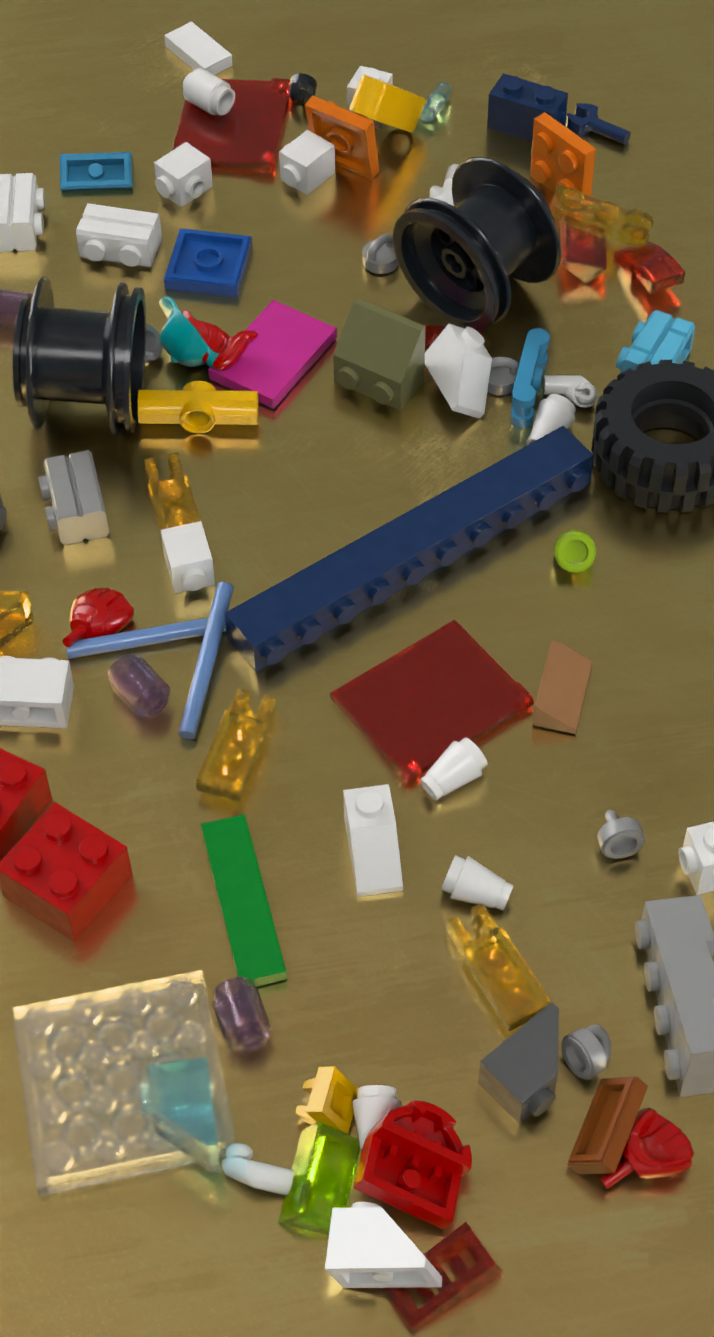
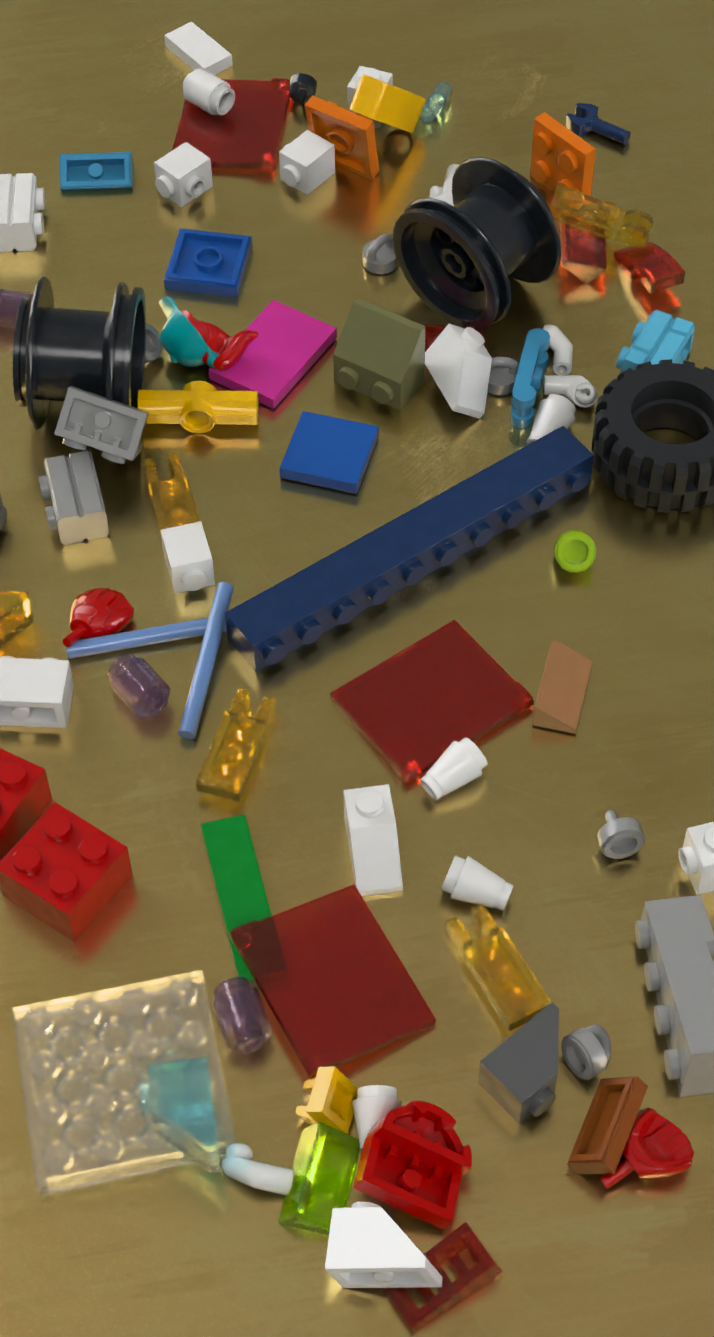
(101, 424): none -> light grey bracket
(119, 235): white brick -> none
(329, 452): none -> blue tile
(332, 979): none -> clear red piece
(516, 103): dark blue brick -> none
(562, 350): none -> white arm

